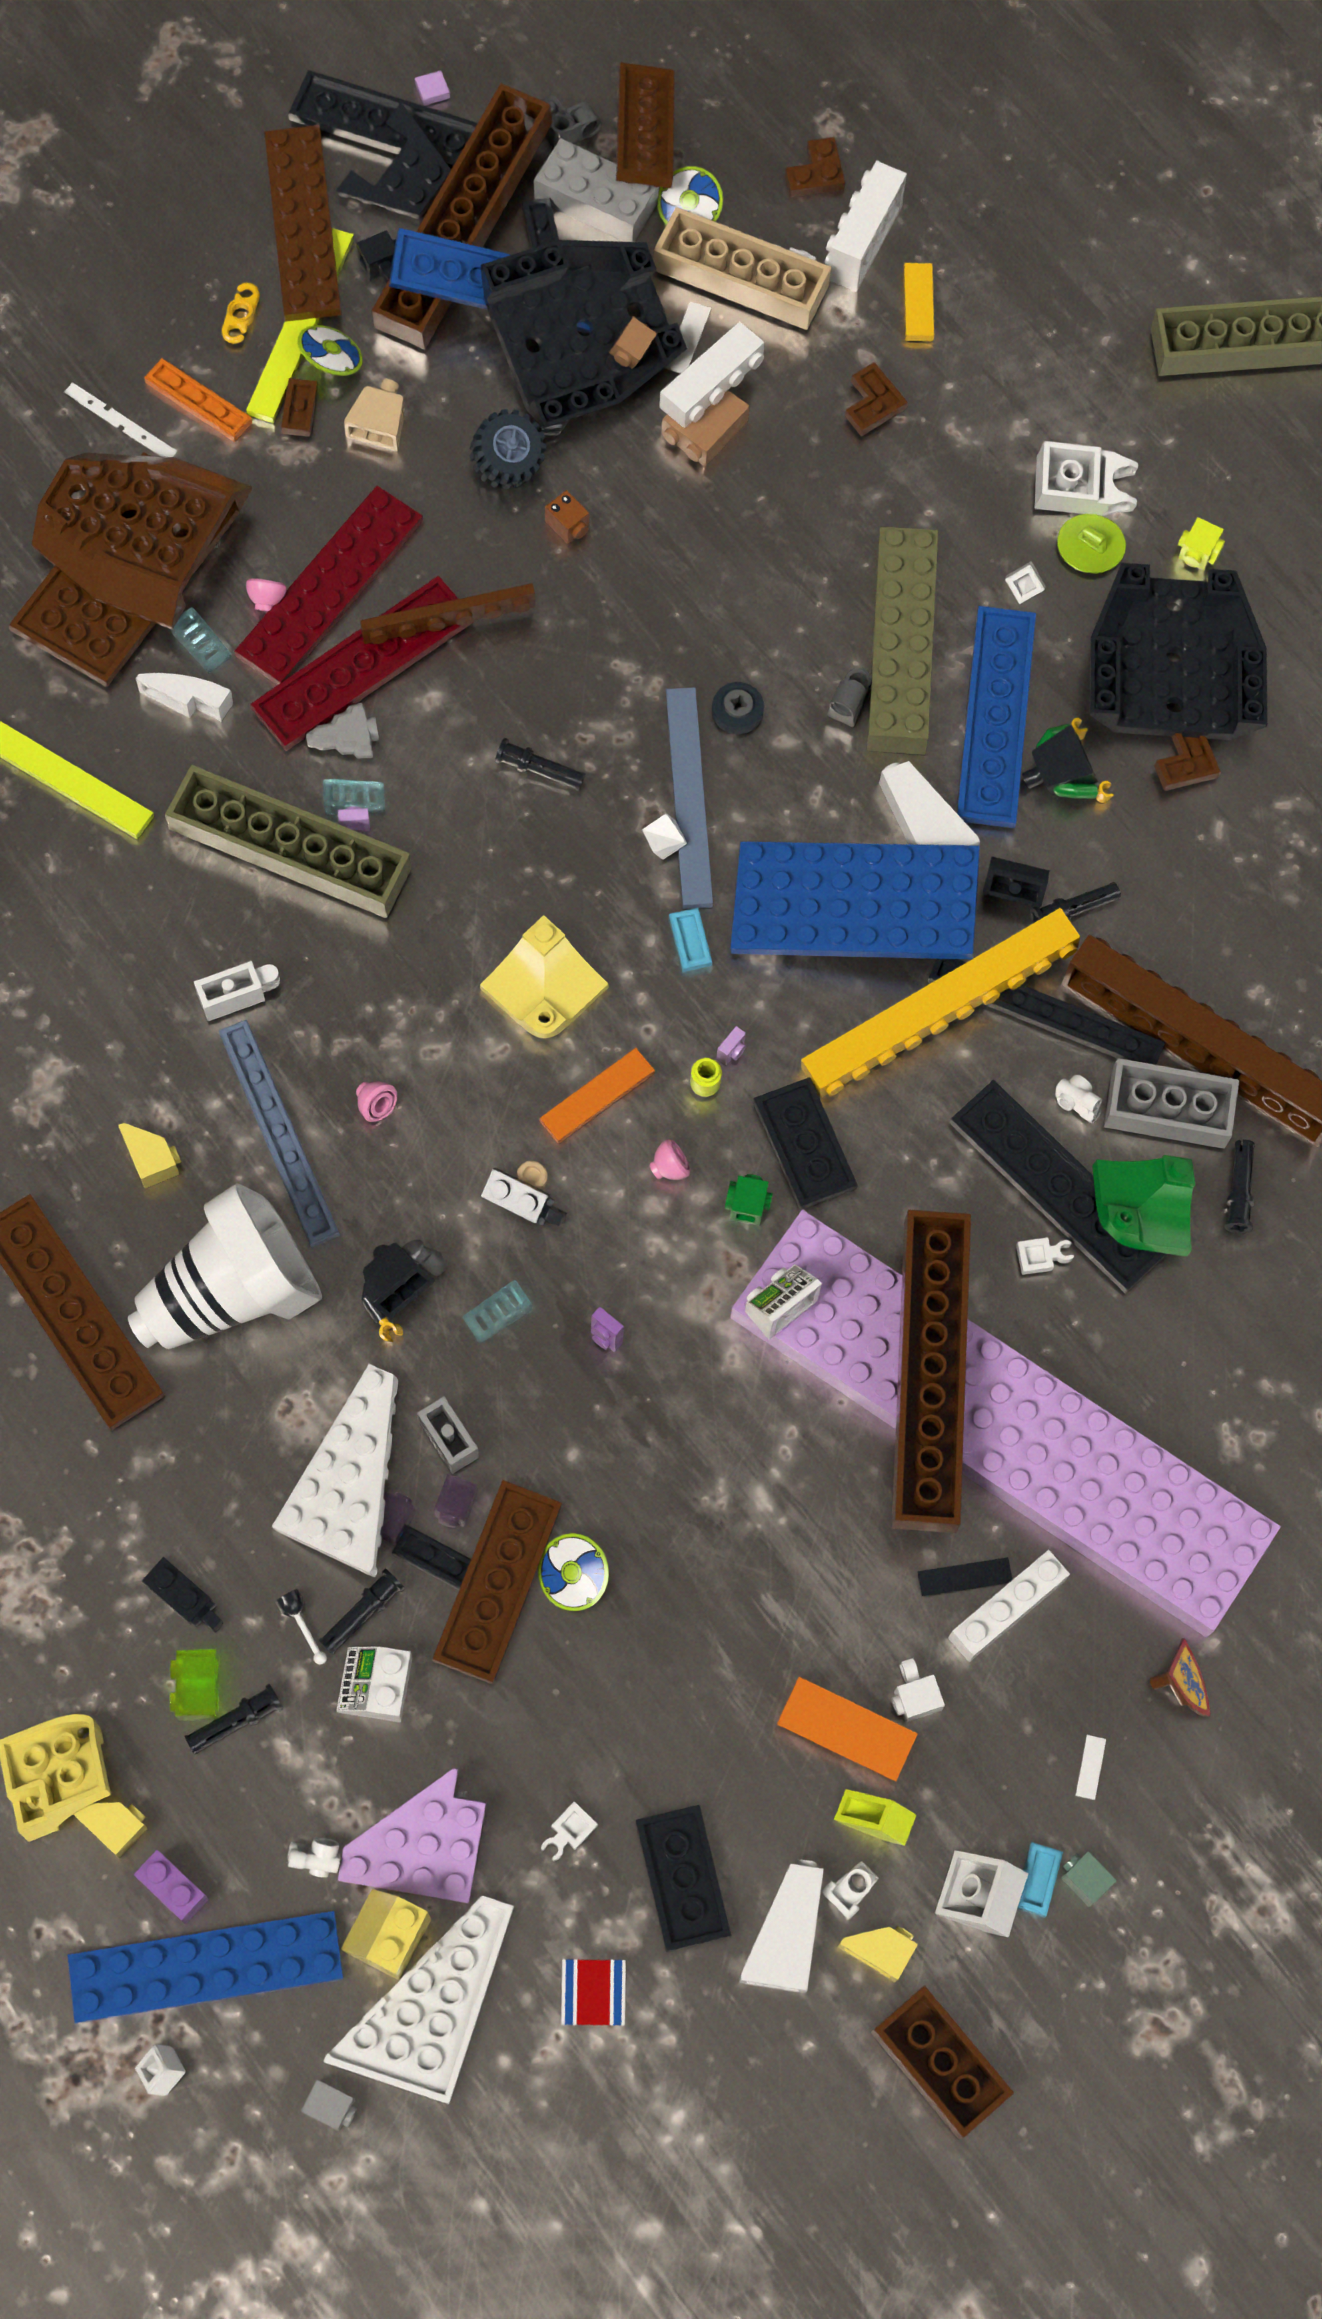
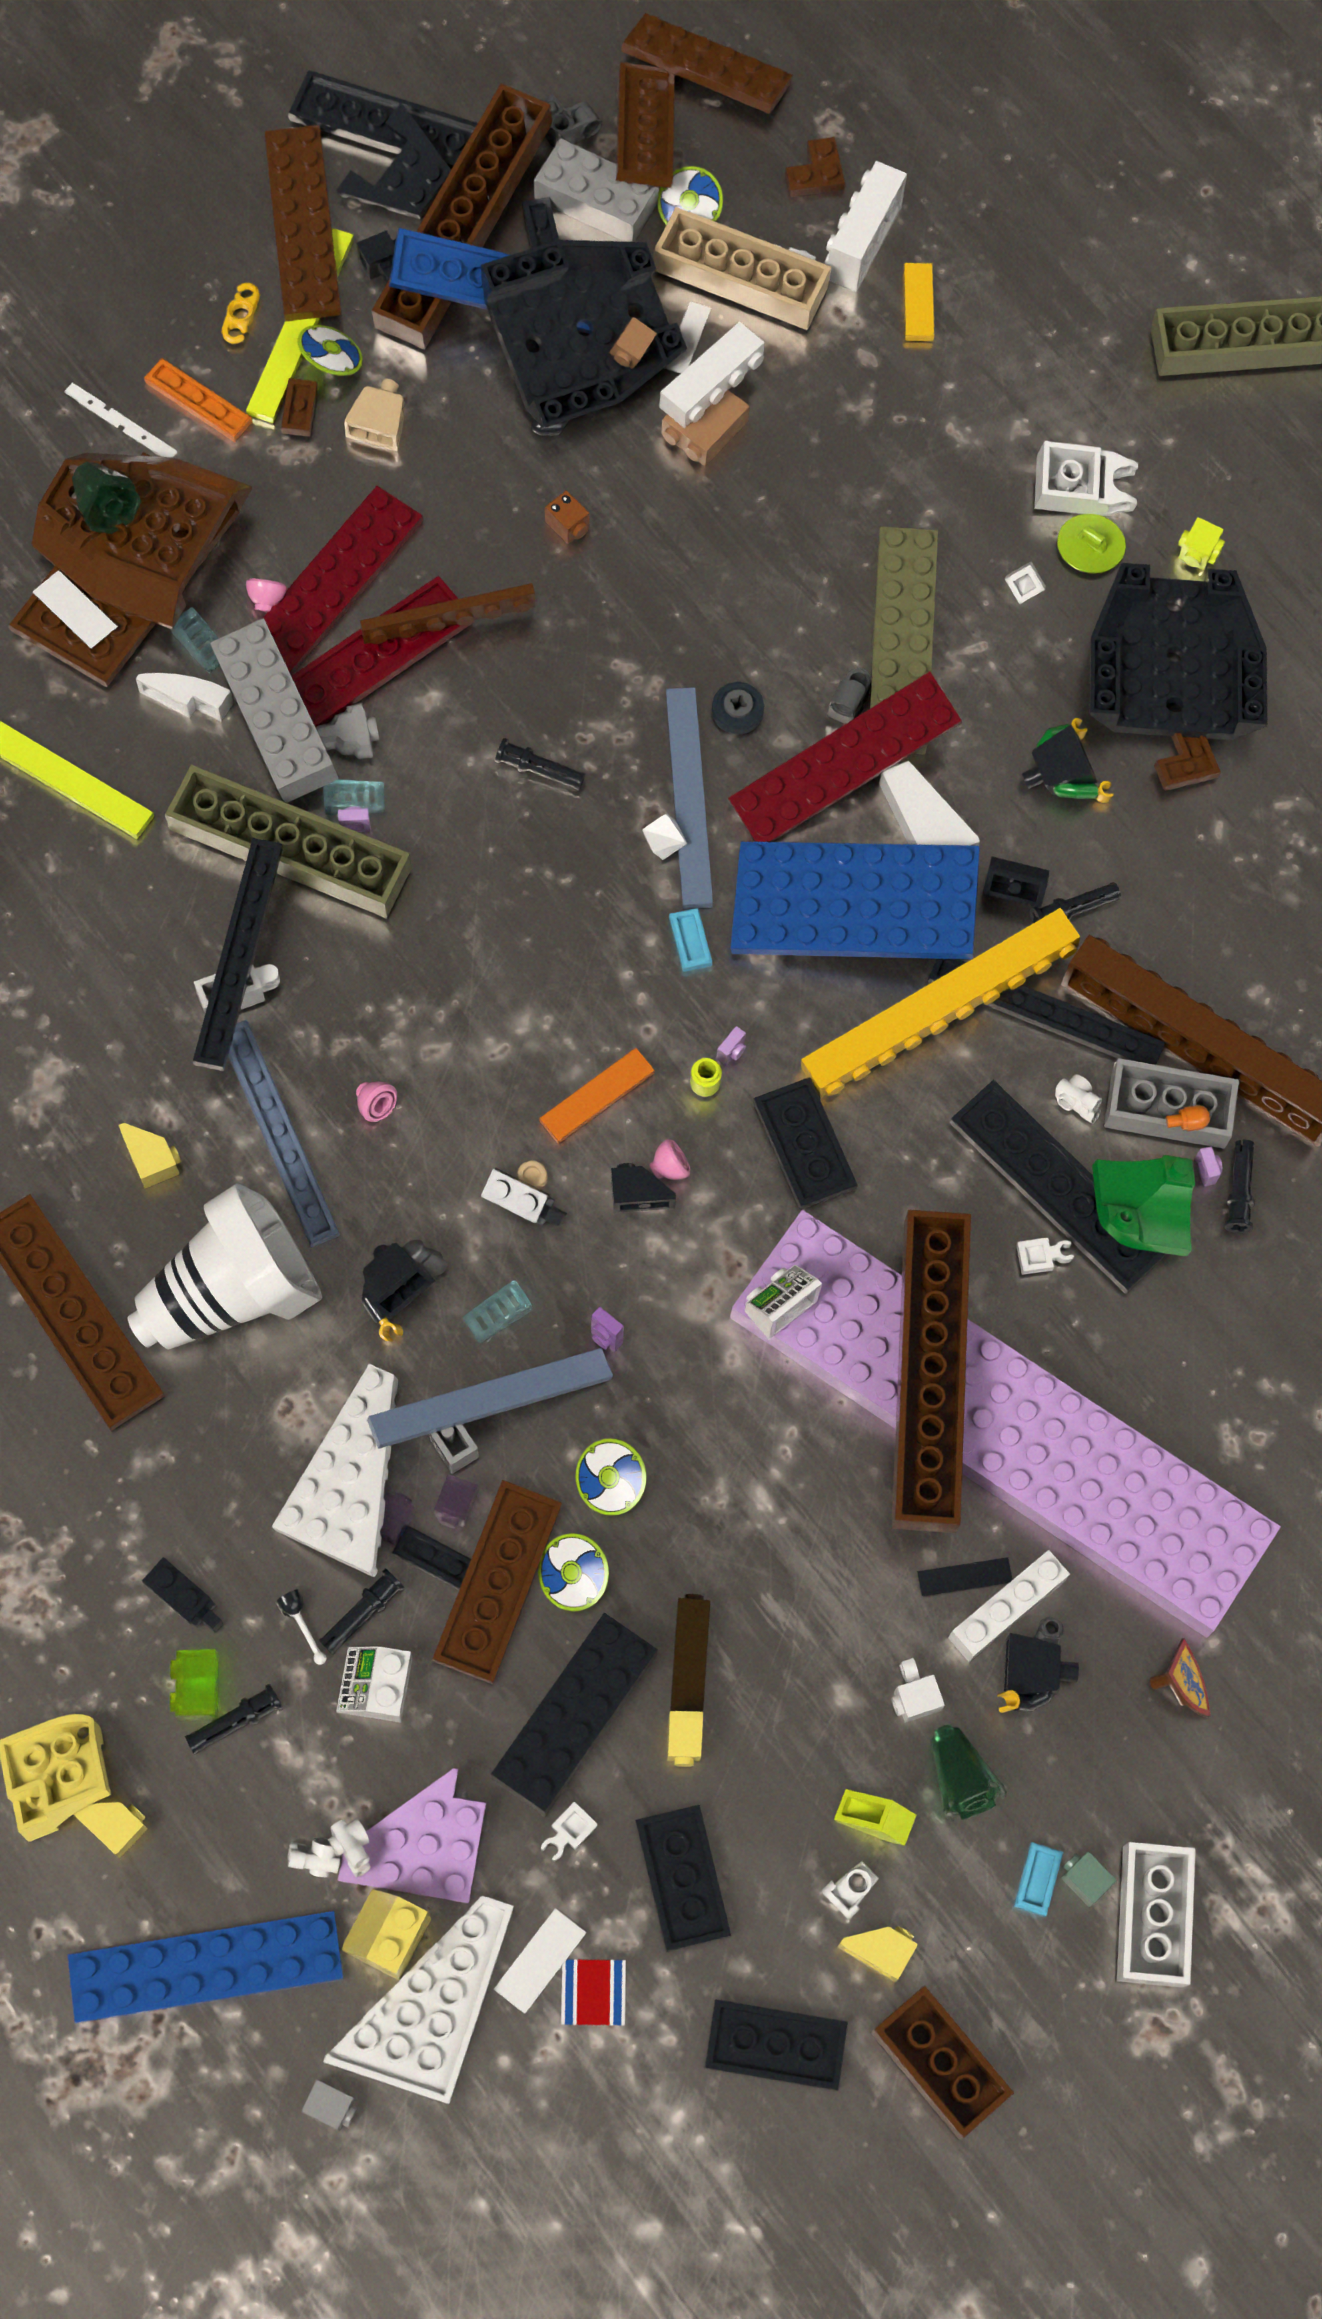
(74, 609): none -> white sticker
(104, 497): none -> clear green cone
(160, 2070): white slope -> none
(171, 1886): medium lavender brick -> none
(238, 954): none -> black plate
(274, 711): none -> light grey brick
(348, 1840): none -> white plate
(432, 88): lavender tile -> none
(489, 1398): none -> sand blue tile
(507, 449): black wheel -> none
(540, 1961): none -> white sticker
(544, 981): light yellow slope -> none
(574, 1714): none -> black brick
(611, 1476): none -> shield
(639, 1190): none -> black slope
(684, 1737): none -> light yellow slope
(690, 1653): none -> dark brown brick
(707, 63): none -> reddish brown plate
(748, 1199): green brick -> none
(776, 2045): none -> black plate
(786, 1939): white slope -> none
(845, 759): none -> dark red plate
(847, 1729): orange brick -> none
(879, 403): reddish brown plate -> none
(963, 1776): none -> clear green cone
(982, 1893): white slope -> none
(996, 717): blue plate -> none
(1035, 1668): none -> black torso
(1090, 1767): white window -> none
(1156, 1914): none -> white brick
(1189, 1118): none -> orange cylinder
(1208, 1166): none -> lavender plate

